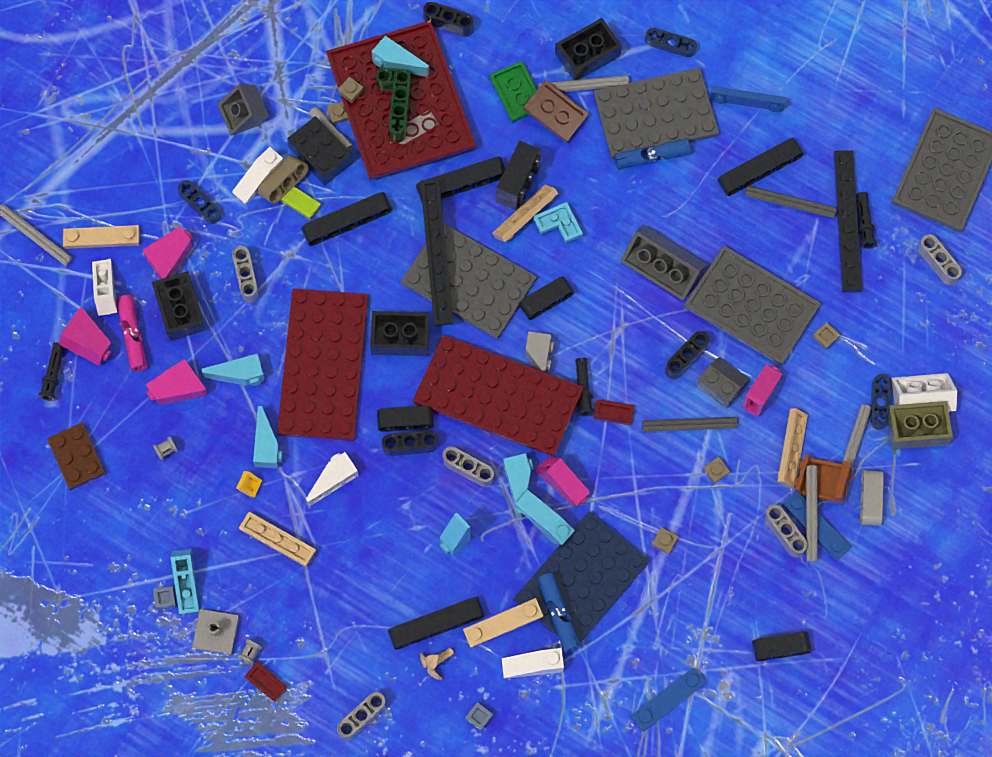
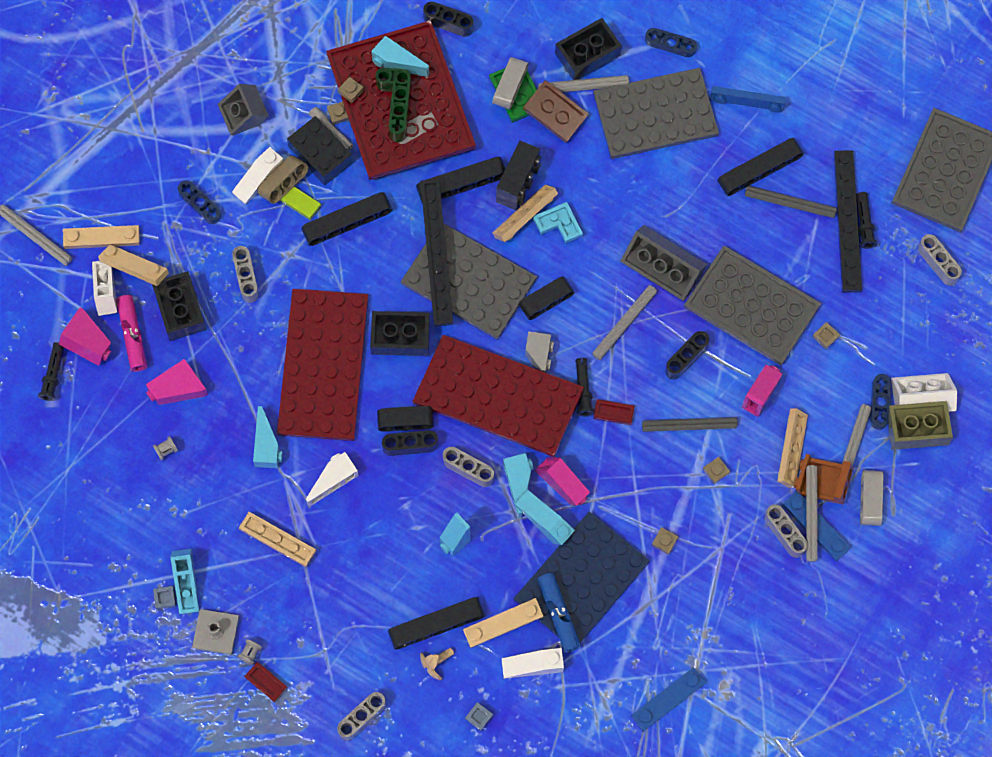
(76, 456): reddish brown plate -> none
(133, 265): none -> tan plate
(169, 252): dark pink slope -> none
(239, 371): medium azure slope -> none
(249, 484): yellow plate -> none
(510, 83): none -> light grey beam
(624, 322): none -> light grey axle
(663, 151): blue piece -> none
(722, 382): dark grey slope -> none
(781, 646): black beam -> none

